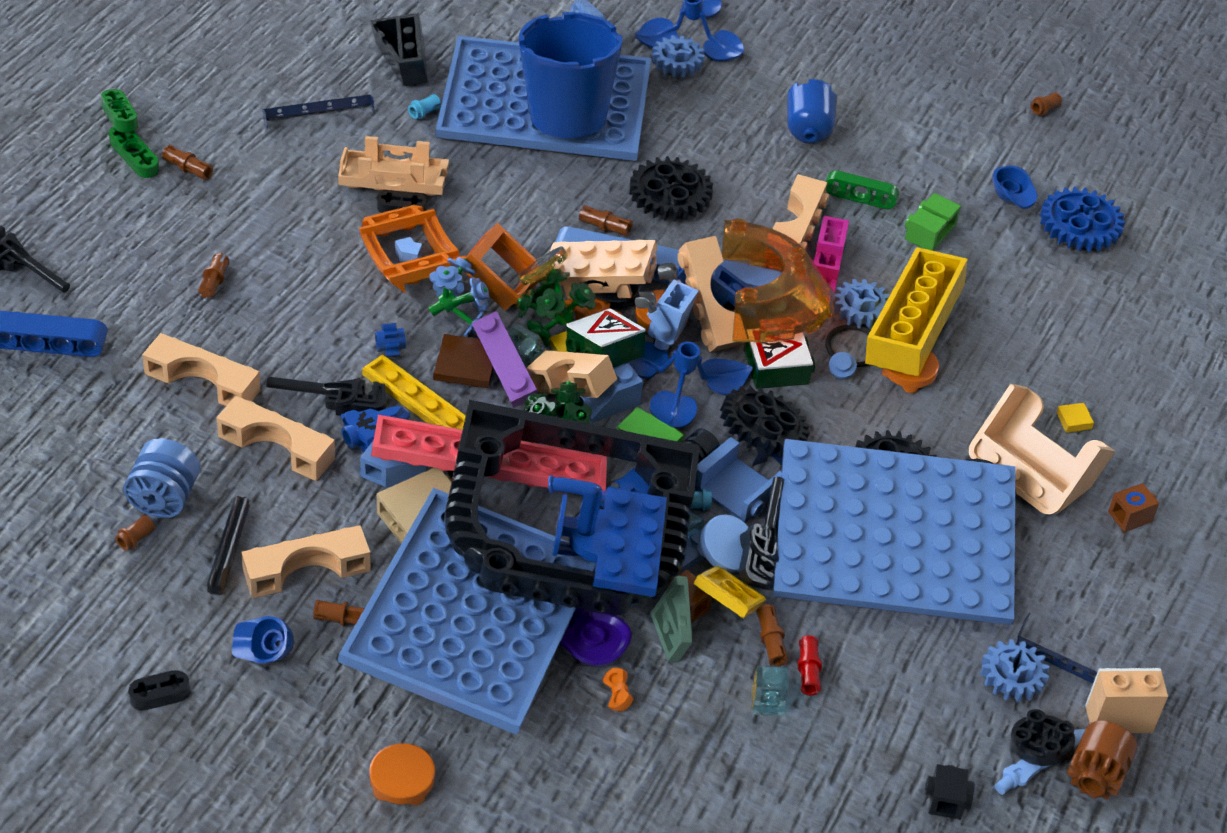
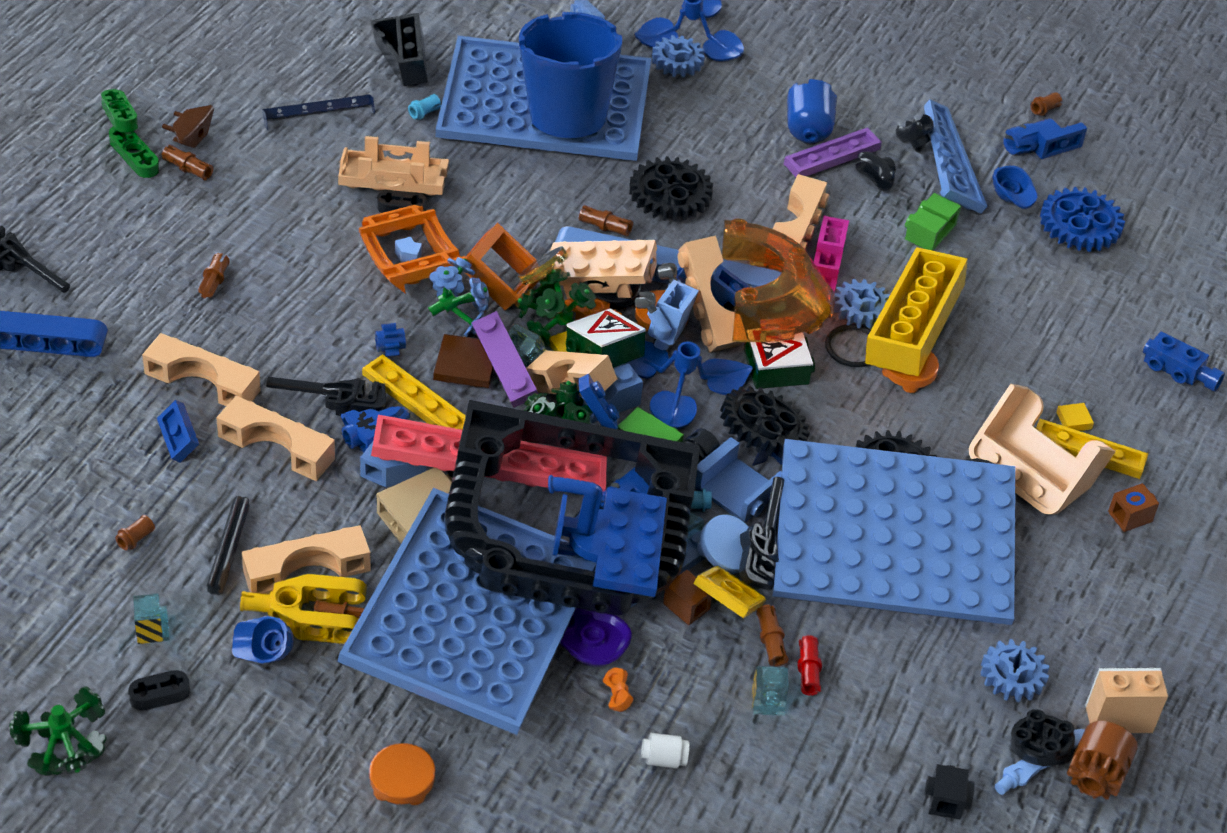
(59, 726): none -> dark green plant
(150, 619): none -> clear light blue brick
(162, 478): medium blue wheel -> none
(177, 431): none -> blue plate
(191, 125): none -> reddish brown piece
(290, 595): none -> yellow piece
(594, 396): none -> blue plate
(665, 750): none -> white brick
(673, 619): sand green wing -> none
(832, 153): none -> medium lavender plate
(842, 365): medium blue plate -> none
(877, 169): none -> black piece
(877, 200): green beam -> none
(916, 131): none -> black piece
(952, 162): none -> medium blue wing
(1044, 138): none -> blue plate
(1067, 667): dark blue piece -> none
(1125, 459): none -> yellow tile
(1181, 361): none -> blue brick

